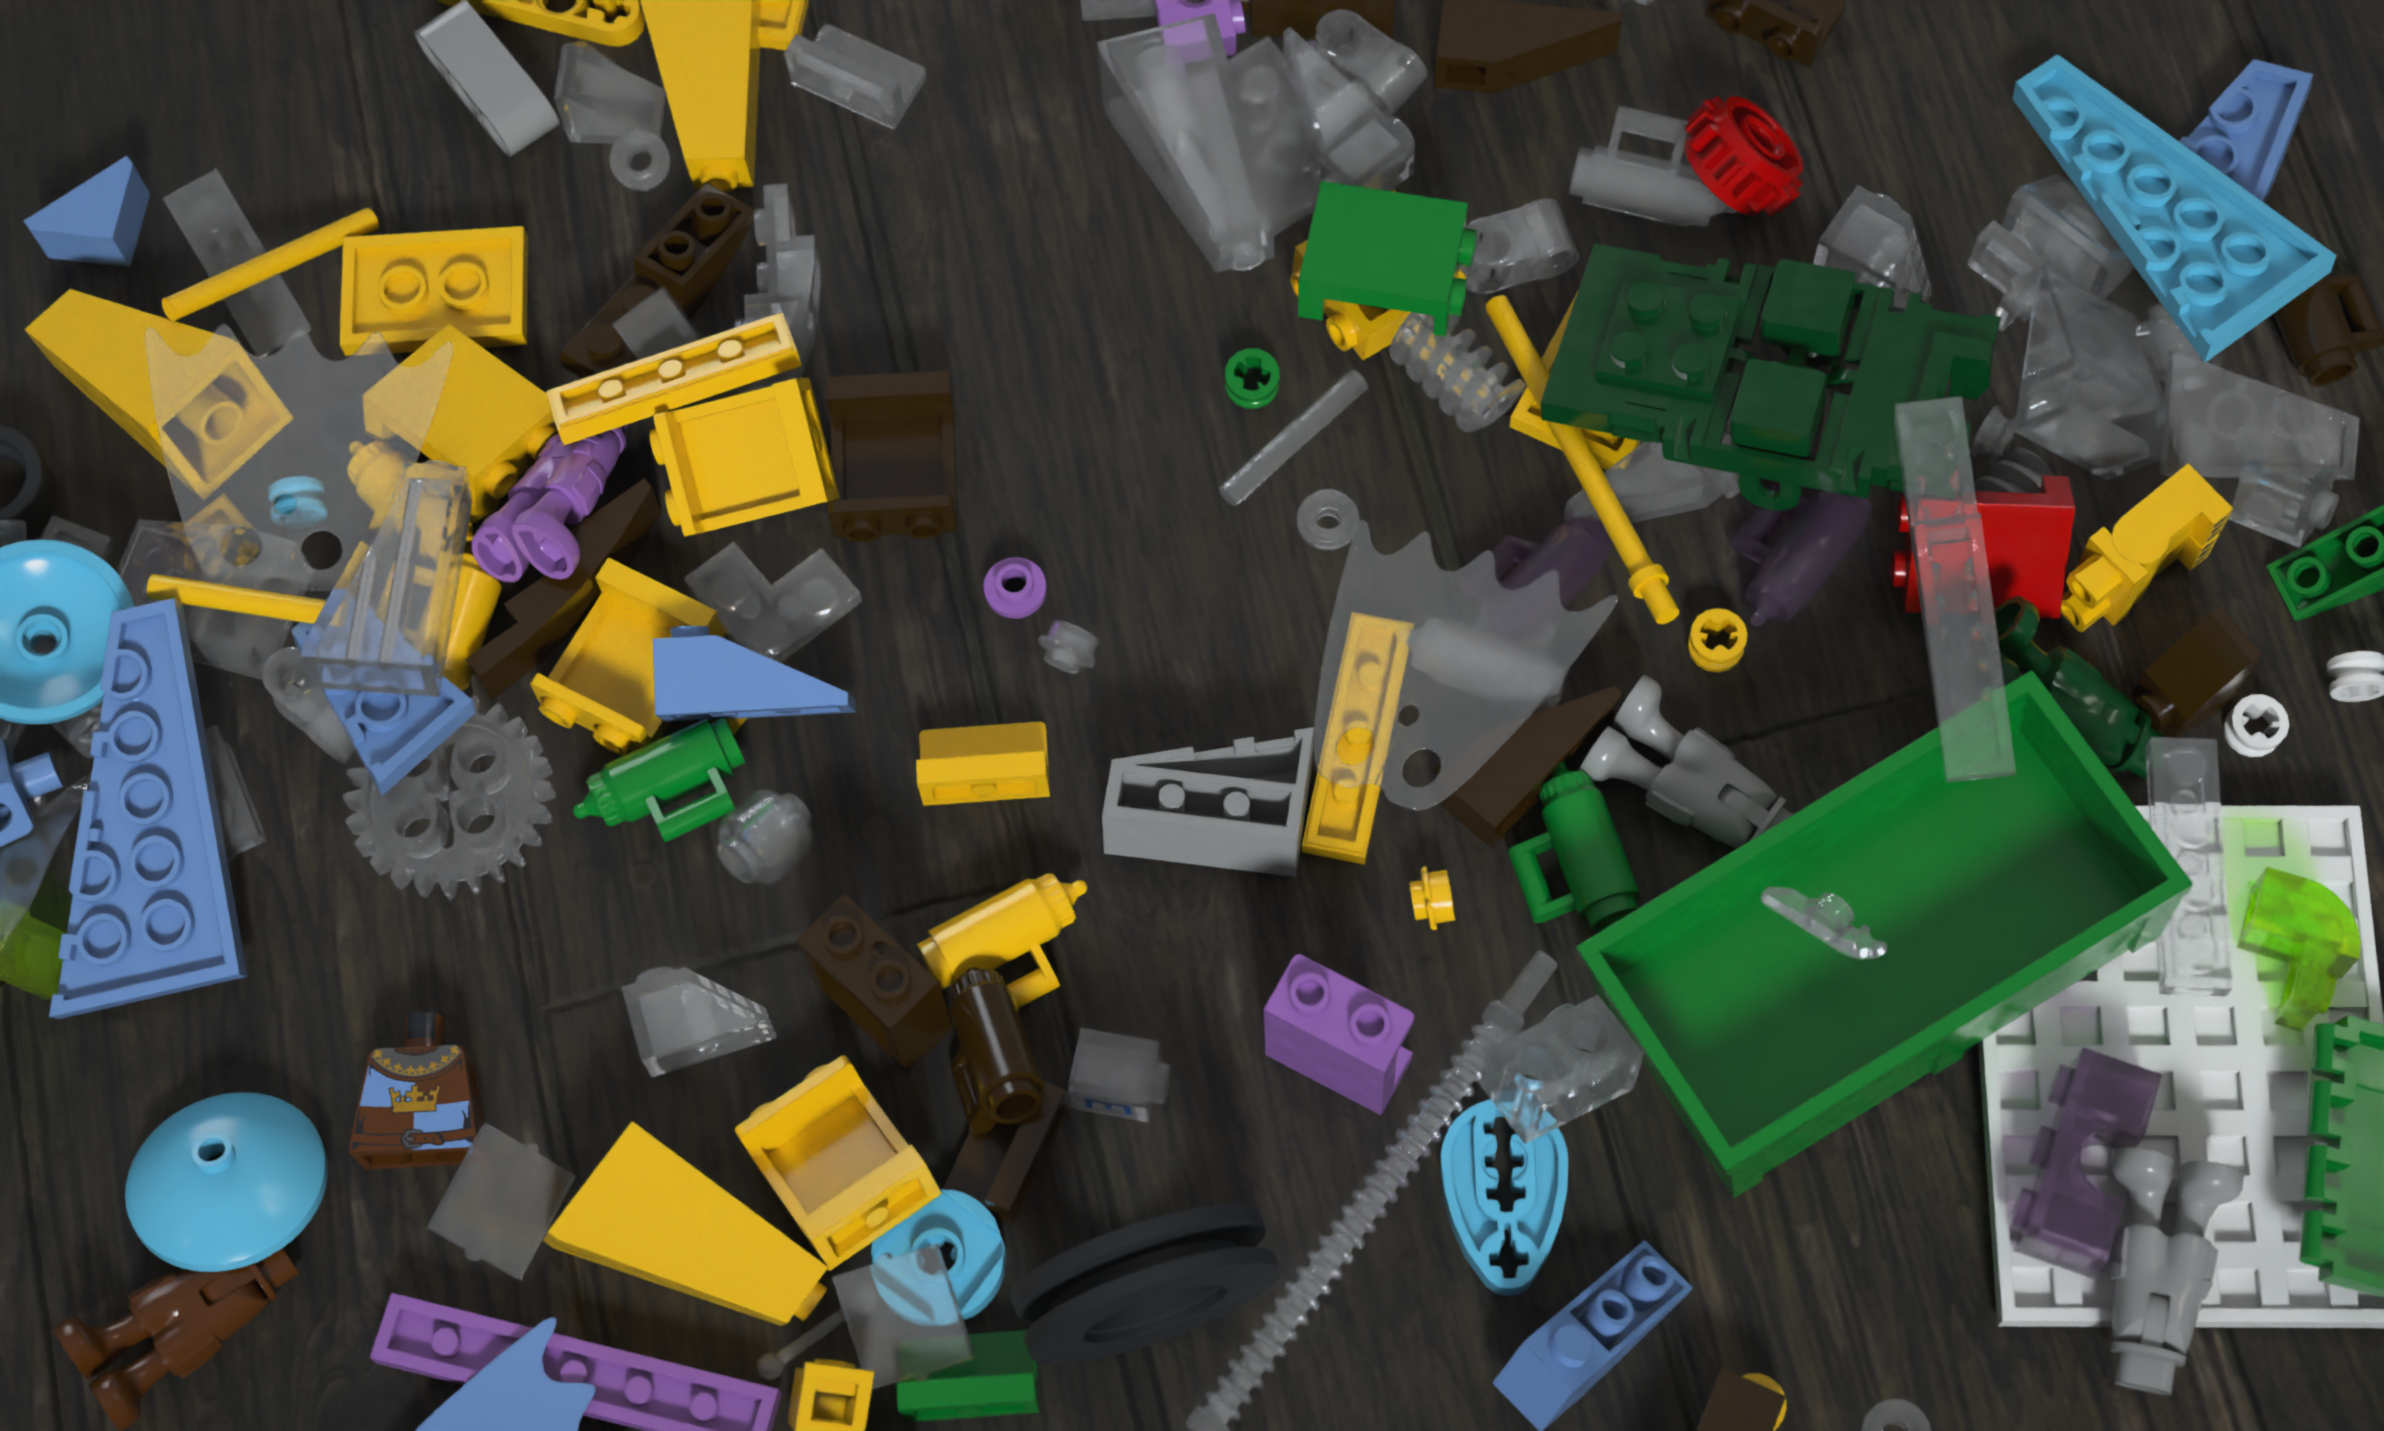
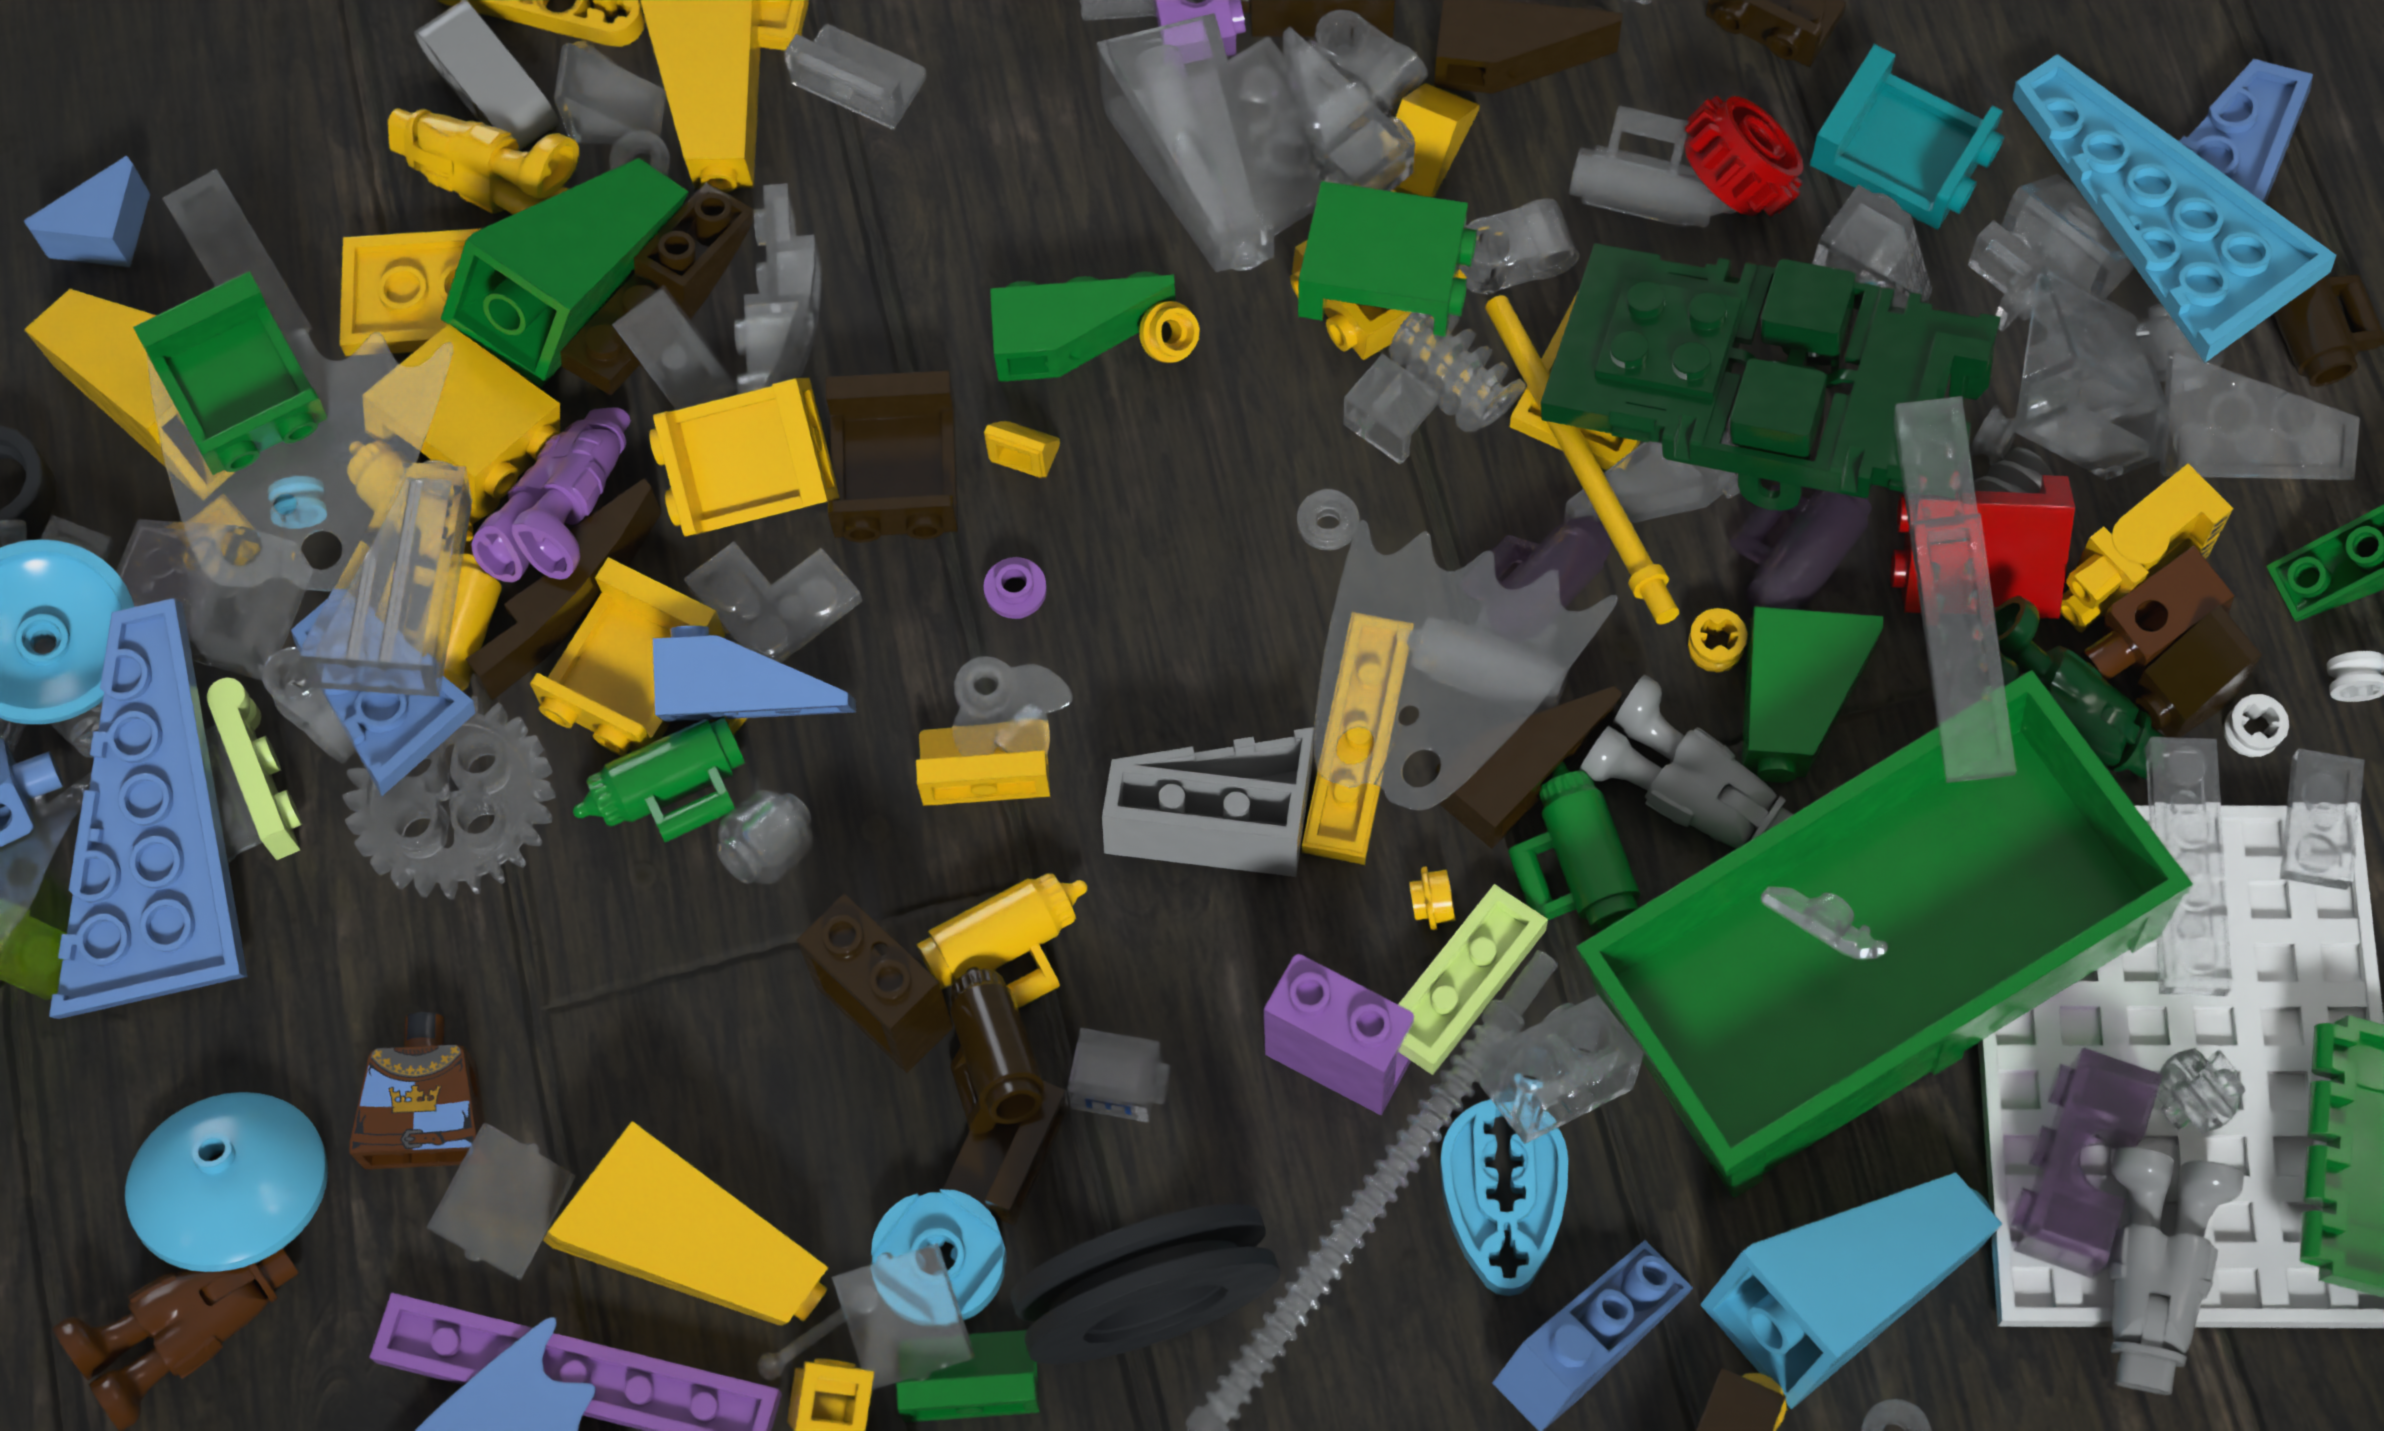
(231, 374): none -> green panel
(235, 598): yellow bar -> none
(253, 764): none -> yellowish green plate
(268, 264): yellow bar -> none
(482, 160): none -> yellow piece
(553, 266): none -> green slope
(673, 378): yellow tile -> none
(690, 1019): clear slope -> none
(837, 1161): yellow panel -> none
(1011, 715): none -> clear plate
(1021, 447): none -> yellow slope
(1063, 325): none -> green slope
(1068, 647): clear plate -> none
(1184, 331): none -> yellow plate
(1235, 385): green bush -> none
(1293, 438): clear bar -> none
(1388, 407): none -> clear panel
(1438, 128): none -> yellow slope
(1468, 975): none -> yellowish green plate
(1798, 683): none -> green slope
(1833, 1286): none -> medium azure slope
(1905, 142): none -> teal panel
(2157, 615): none -> reddish brown torso
(2199, 1090): none -> clear gear
(2283, 502): clear bracket -> none
(2309, 930): clear neon green brick -> none
(2322, 819): none -> clear plate

